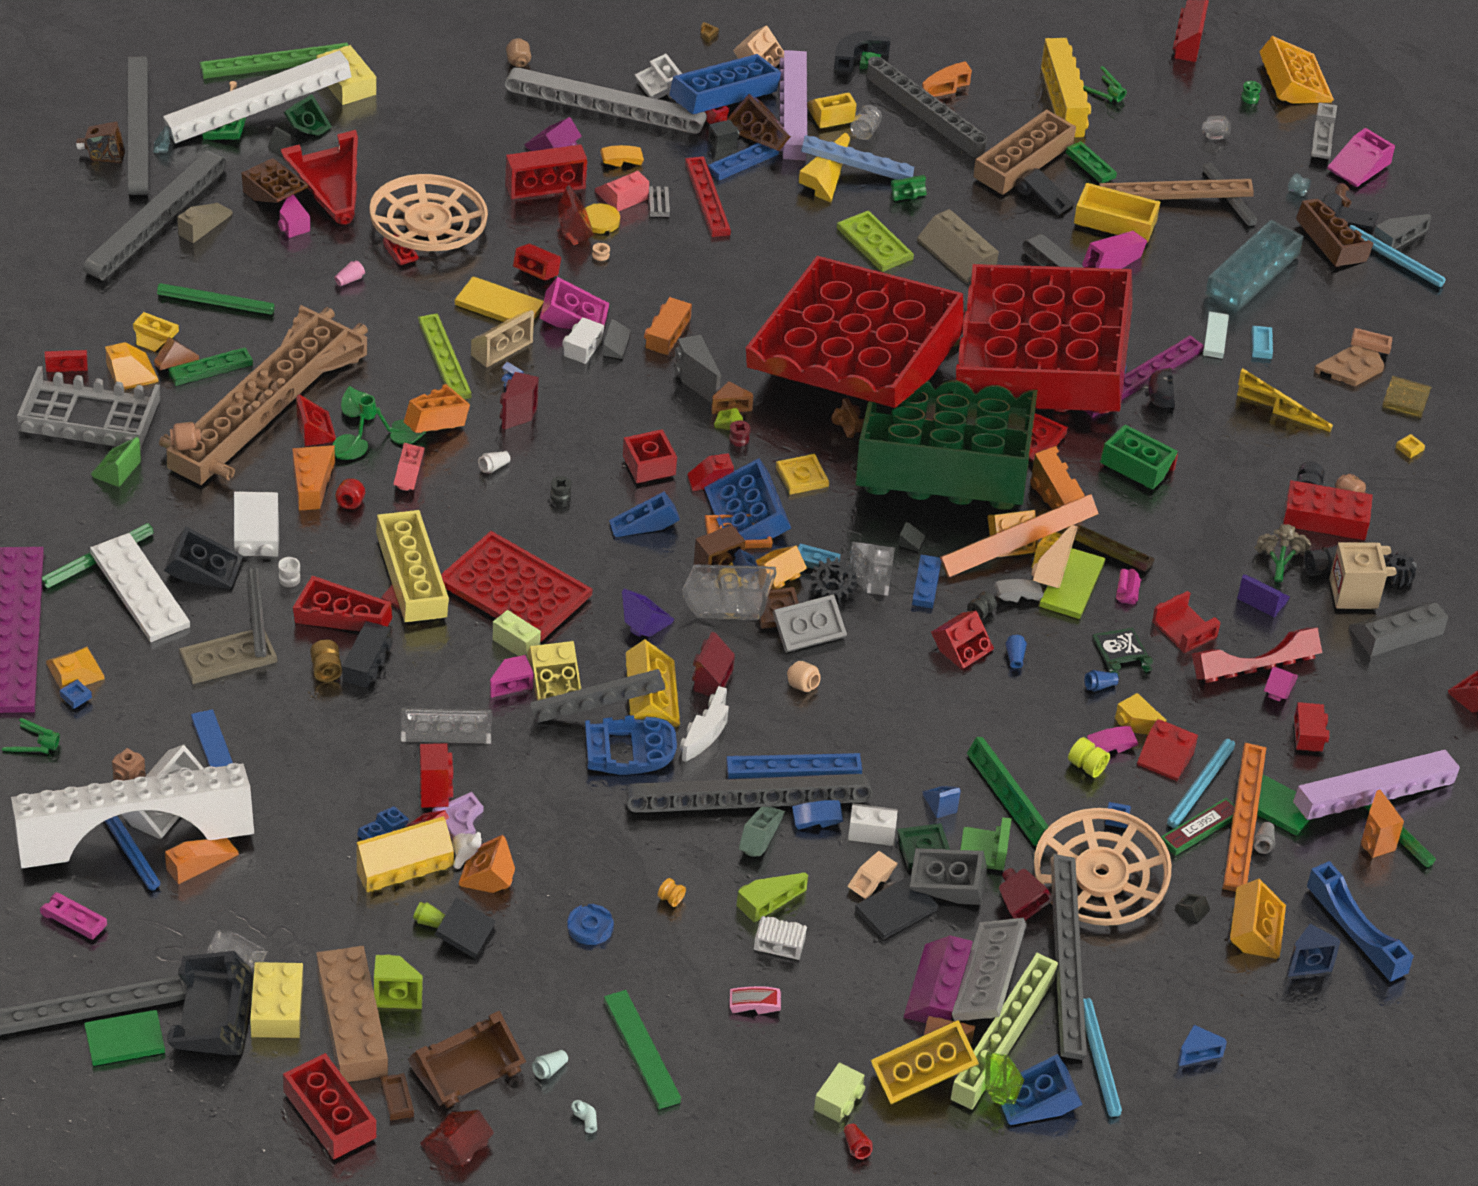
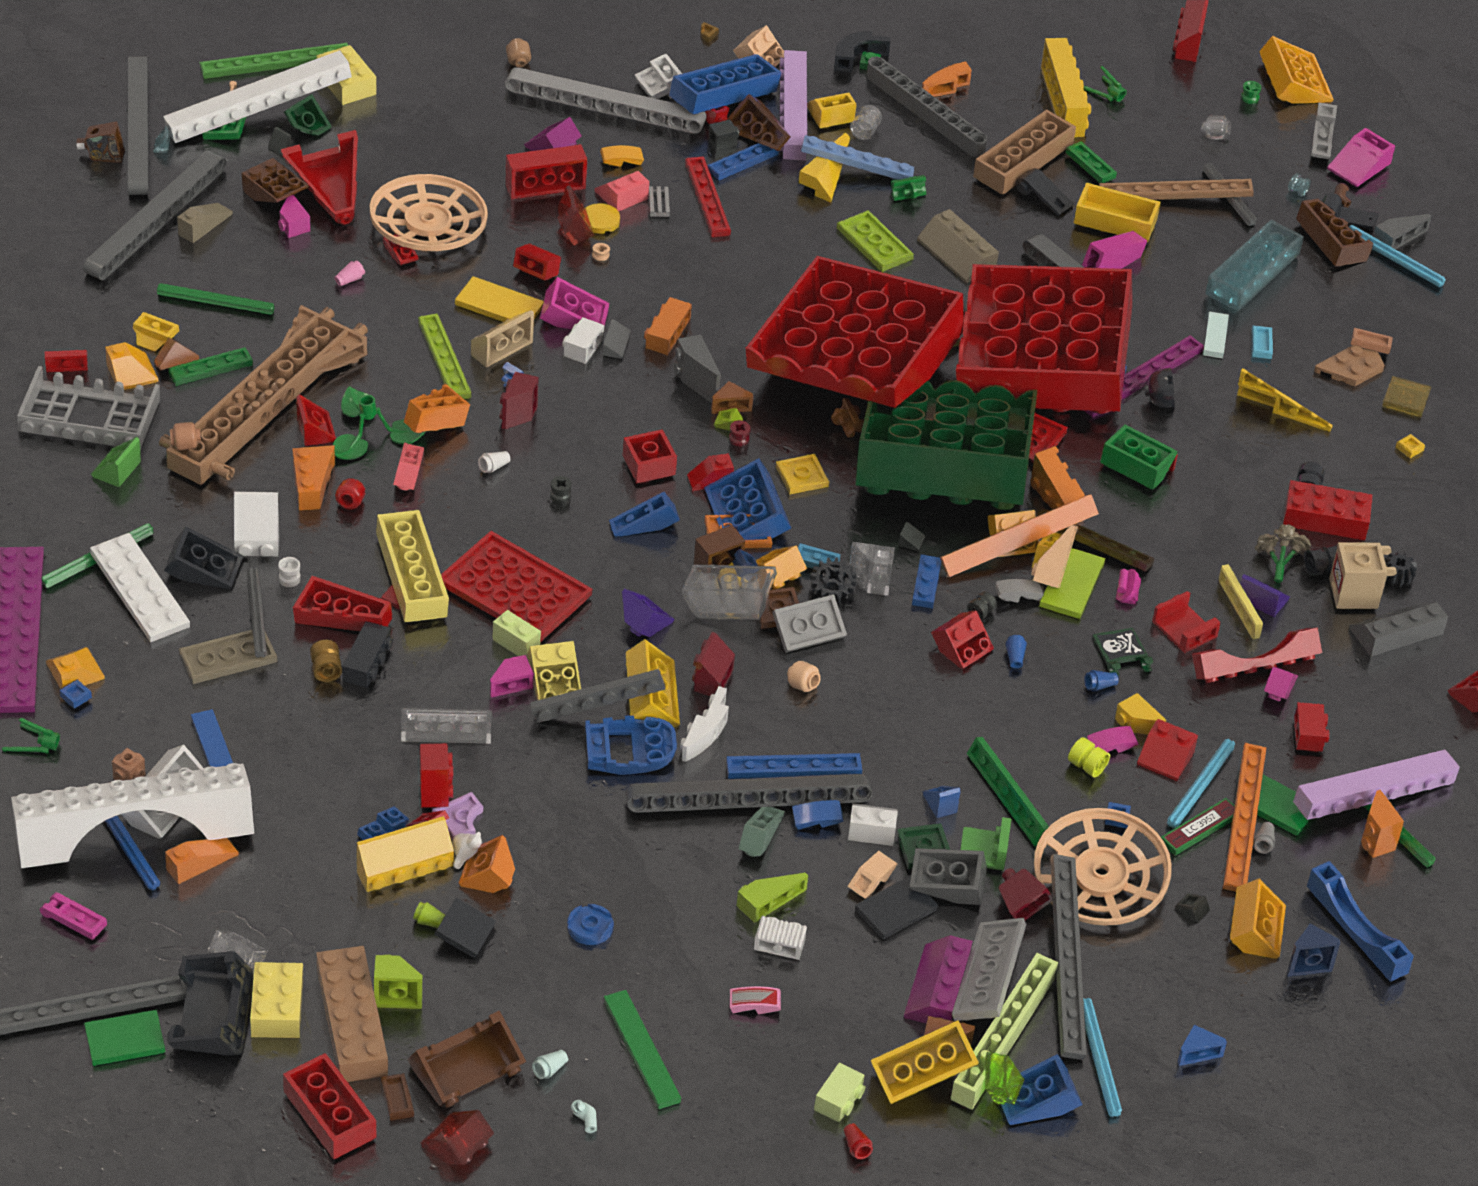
(671, 892): light orange wheel -> none
(1240, 602): none -> light yellow tile
(1351, 483): nougat head -> none

